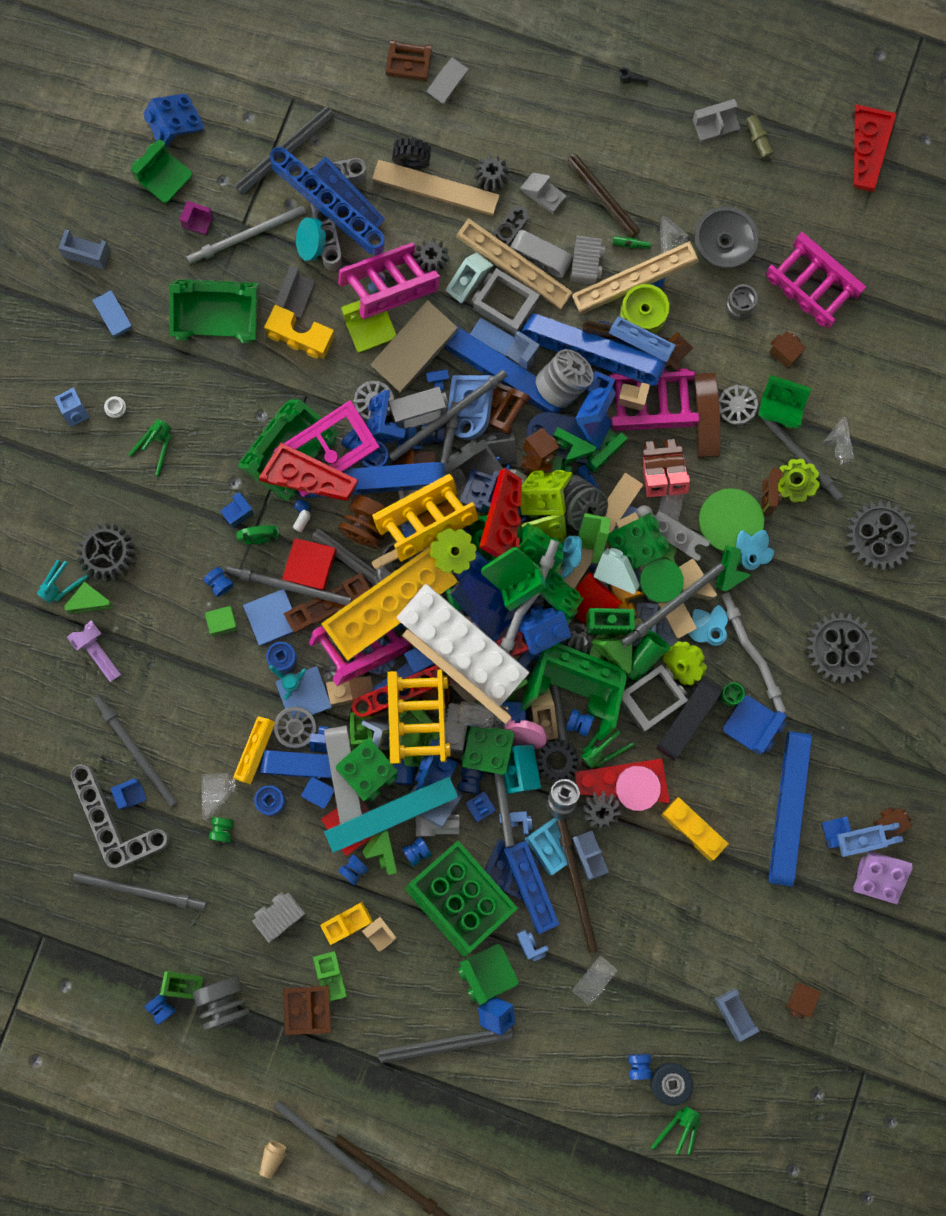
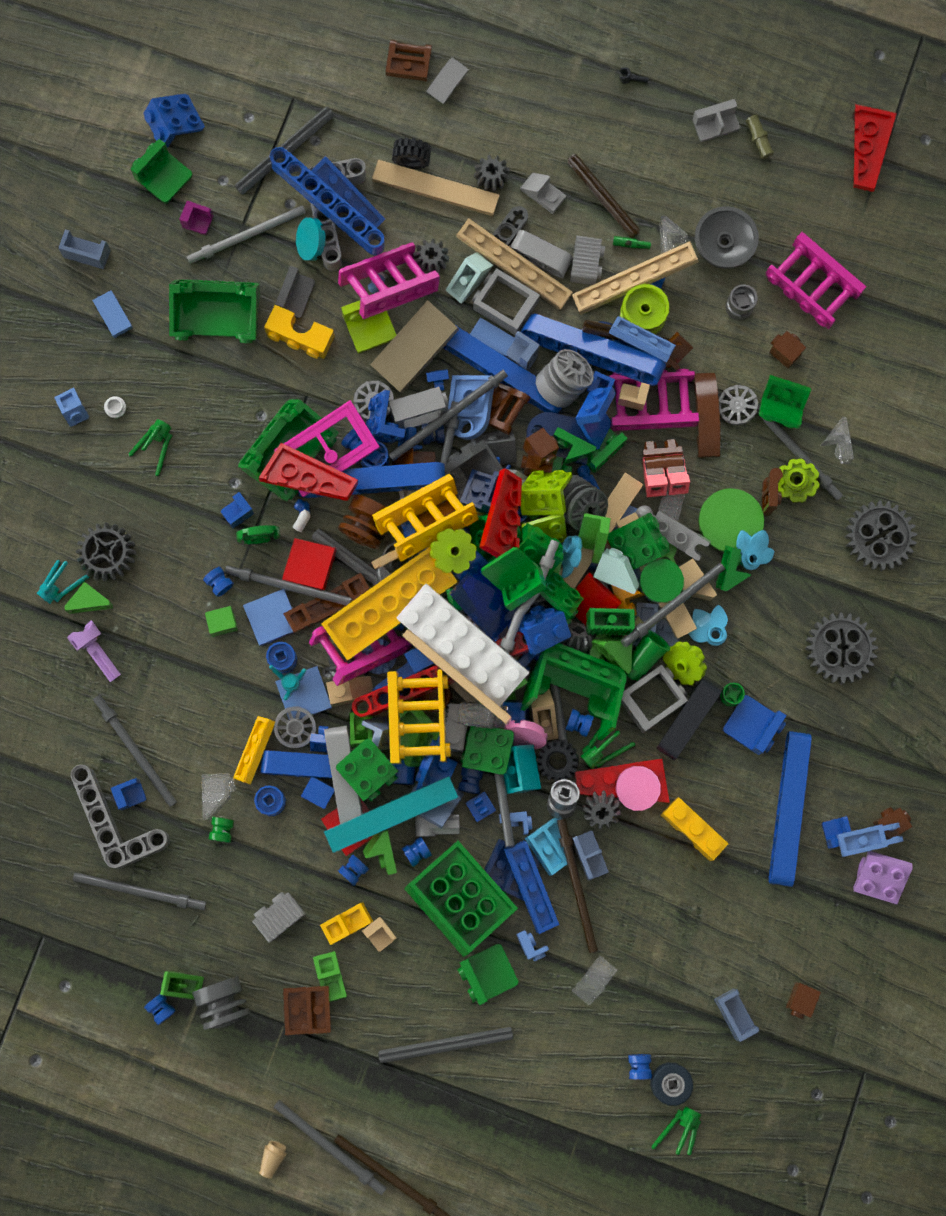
(496, 1015): blue panel -> none
(734, 615): light grey bar -> none

